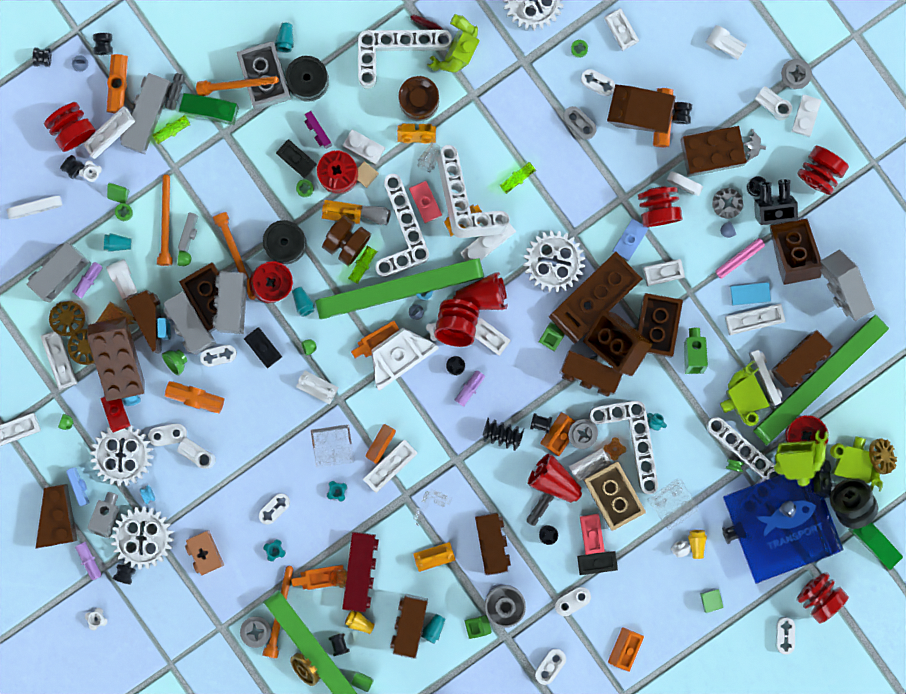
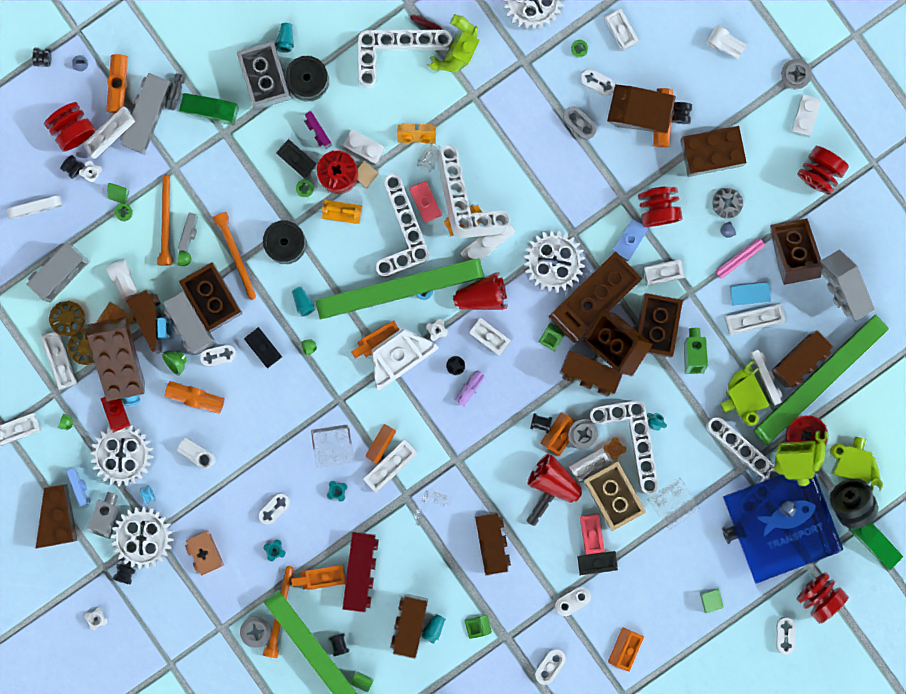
(87, 280): lavender axle -> none
(88, 561): lavender axle -> none
(102, 43): black wheel -> none
(116, 242): teal cone -> none
(167, 434): white plate -> none
(171, 129): clear neon green pin -> none
(204, 88): orange piece -> none
(230, 302): light grey brick -> none
(281, 286): red wheel -> none
(304, 670): pearl gold wheel -> none
(317, 387): white hinge -> none
(338, 577): clear orange plate -> none
(341, 237): reddish brown wheel -> none
(358, 622): yellow cone -> none
(362, 264): clear neon green pin -> none
(376, 214): light grey cone -> none
(418, 315): sand blue hinge -> none
(419, 98): reddish brown wheel -> none
(434, 556): light orange hinge -> none
(456, 322): red wheel -> none
(502, 434): black piece -> none
(505, 606): light grey wheel -> none
(517, 178): clear neon green pin -> none
(550, 537): black wheel -> none
(681, 548): white plate -> none
(684, 183): white beam -> none
(697, 541): yellow cone -> none
(734, 465): bright green bush -> none
(751, 188): black wheel -> none
(754, 145): light grey piece -> none
(772, 101): white piece -> none
(775, 209): black brick -> none
(822, 480): black plate -> none
(884, 456): pearl gold wheel -> none

